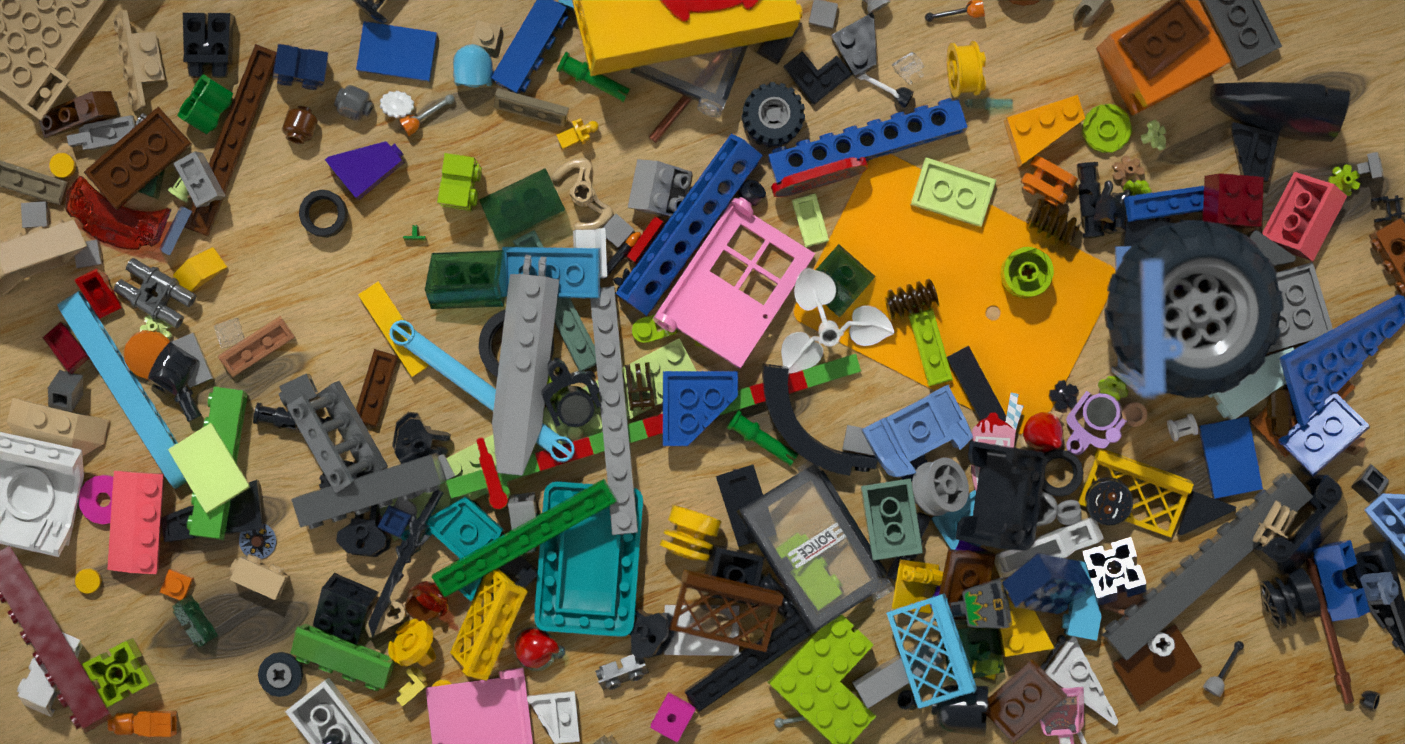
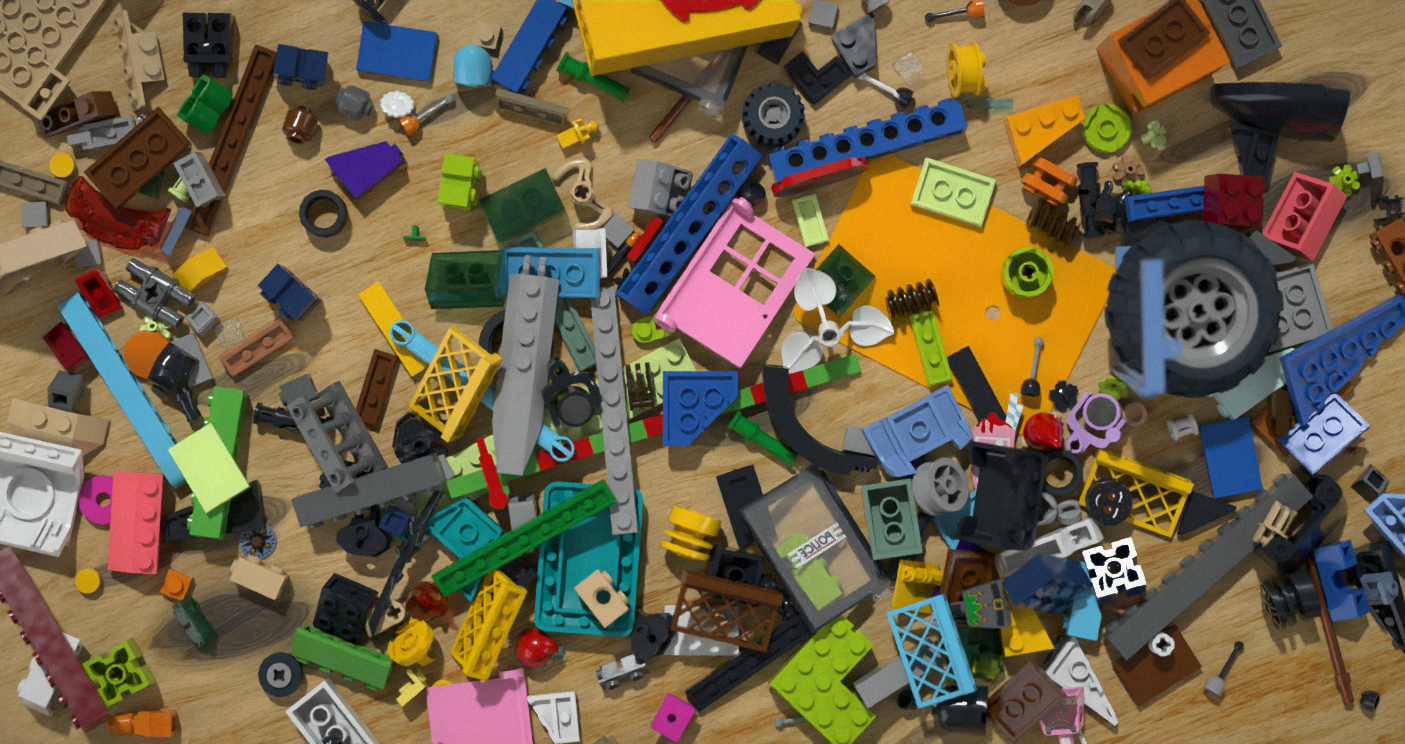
(202, 318): none -> light grey tile
(289, 292): none -> dark blue brick
(469, 398): none -> yellow fence
(604, 612): none -> tan brick
(1031, 386): none -> hinge

